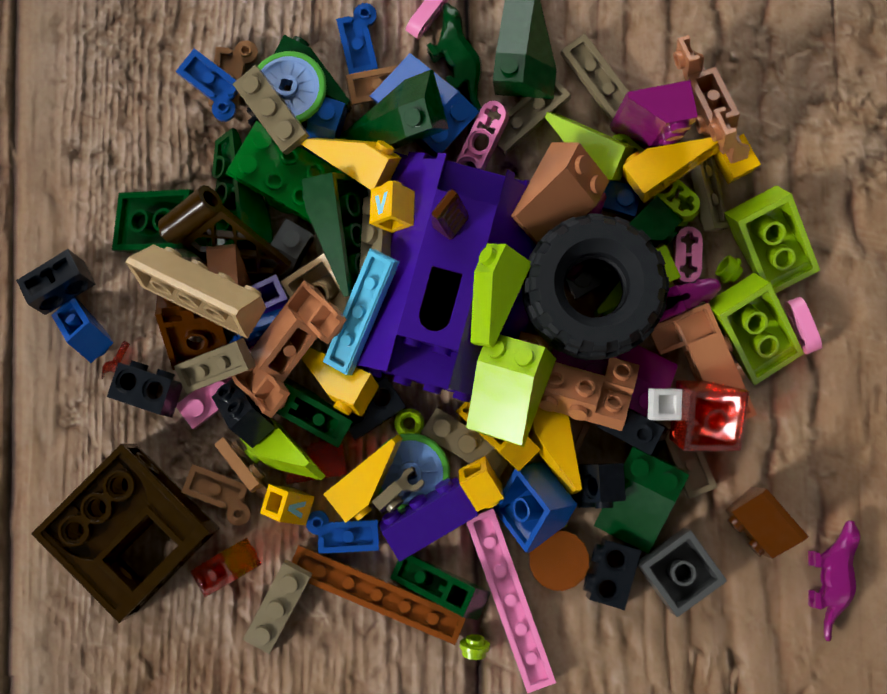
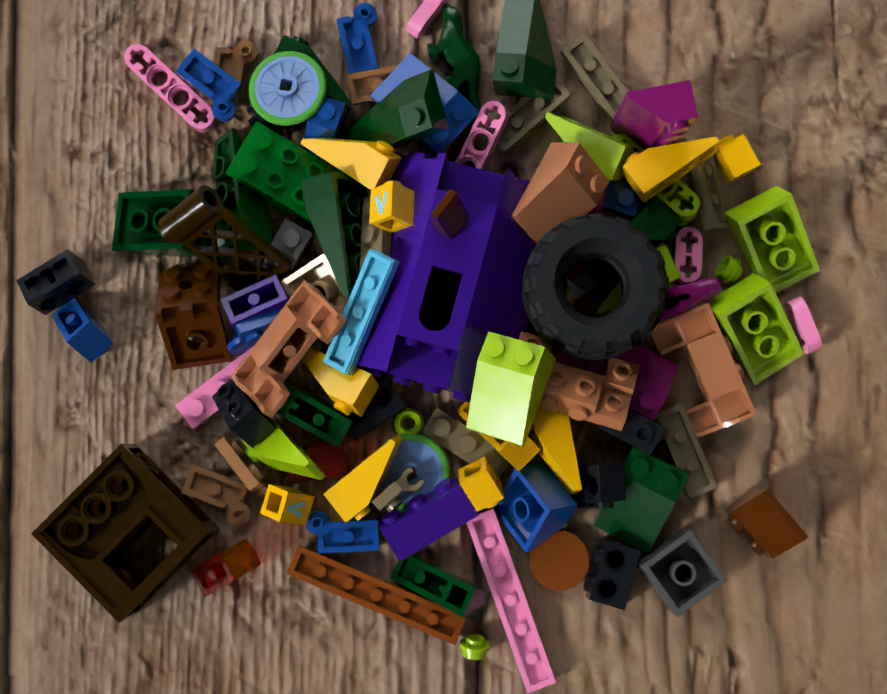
(111, 366): clear red hand -> none
(145, 390): black brick -> none
(170, 88): none -> bright pink beam
(198, 289): tan slope -> none
(215, 365): dark tan plate -> none
(228, 261): nougat slope -> none
(271, 110): dark tan plate -> none
(277, 606): dark tan plate -> none
(495, 289): lime slope -> none
(664, 404): white plate -> none
(710, 417): clear red slope -> none
(715, 108): nougat bracket -> none
(836, 576): magenta animal -> none

